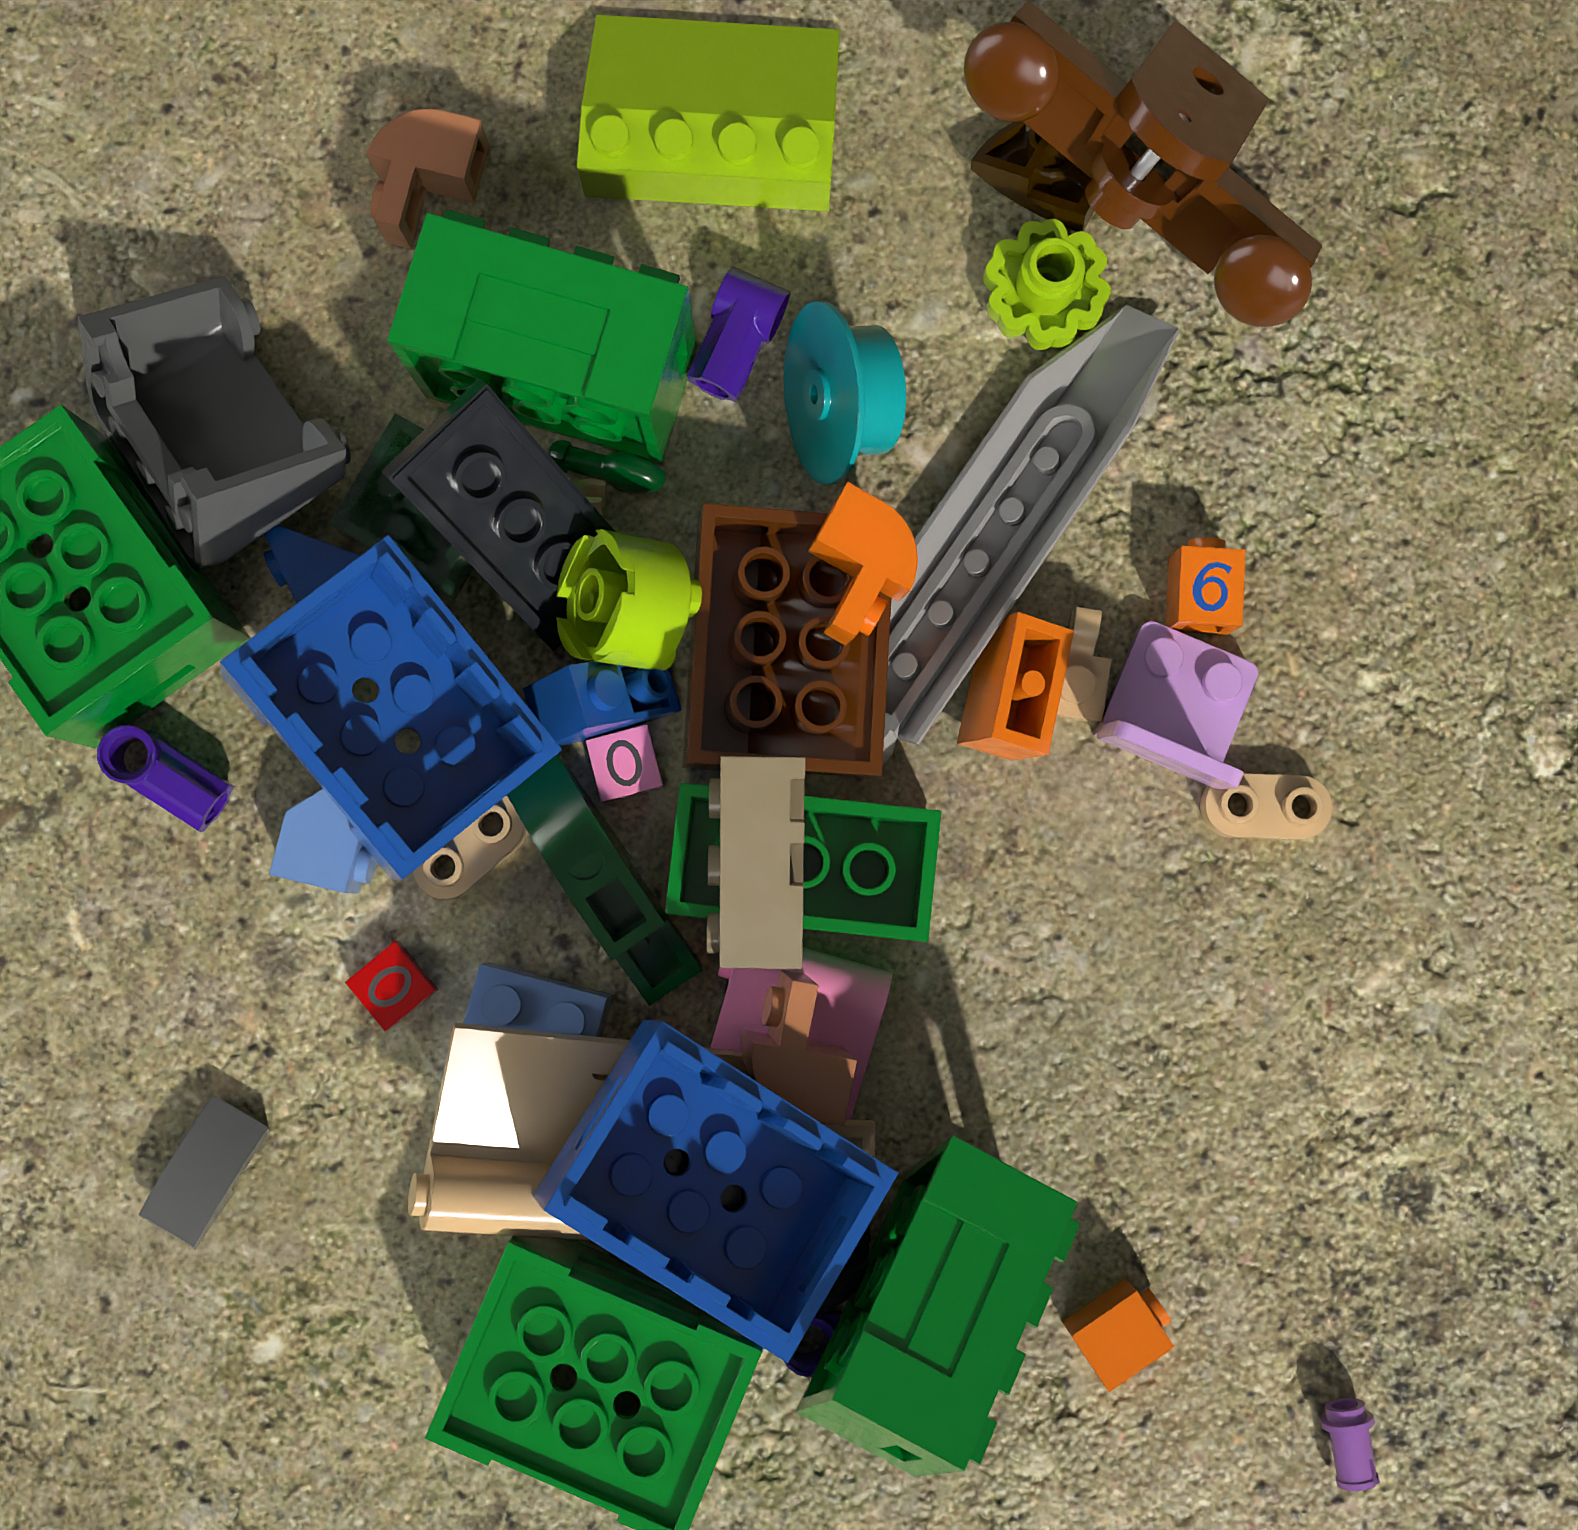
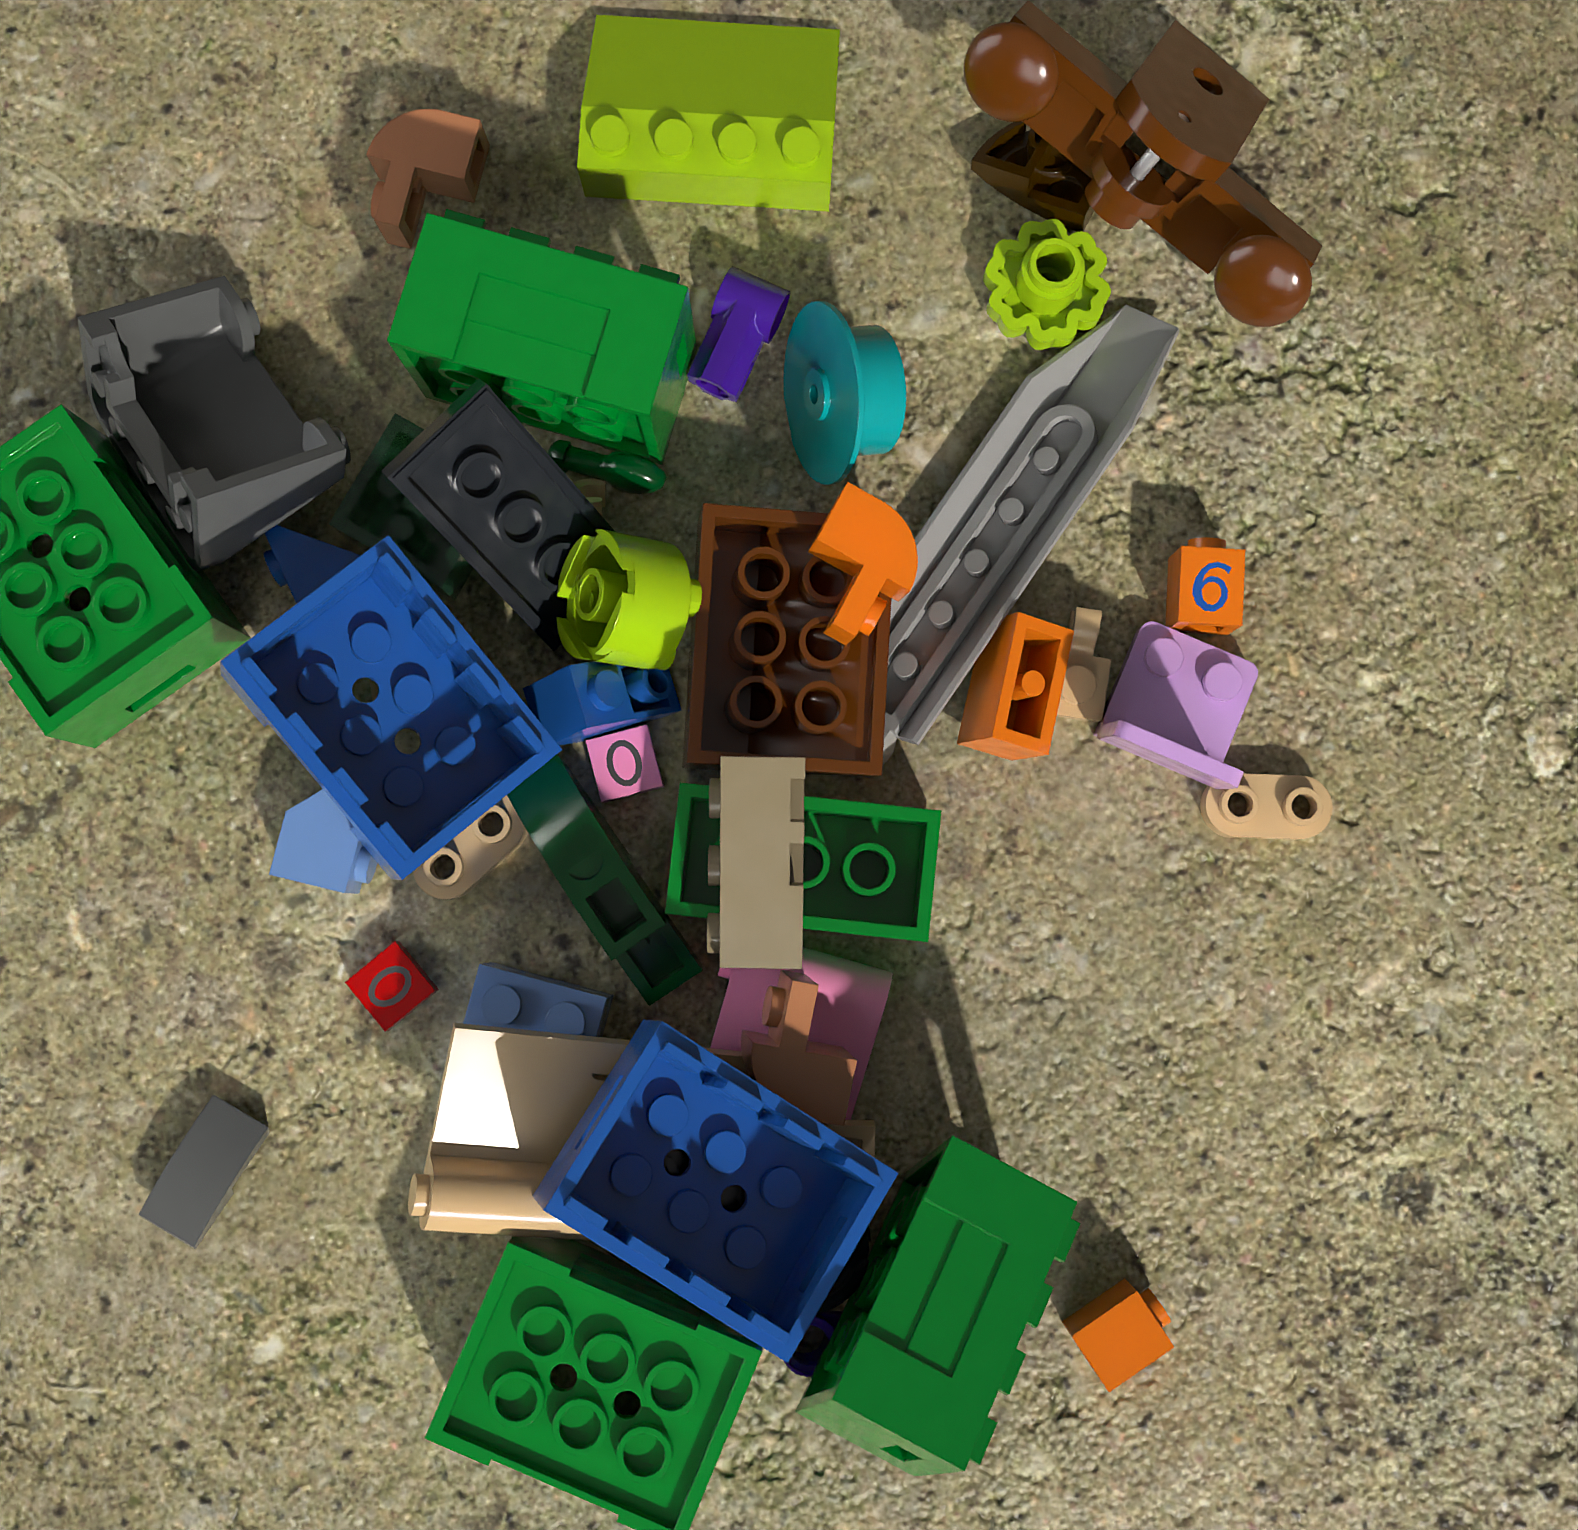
(167, 777): dark purple piece -> none
(1351, 1443): medium lavender pin -> none

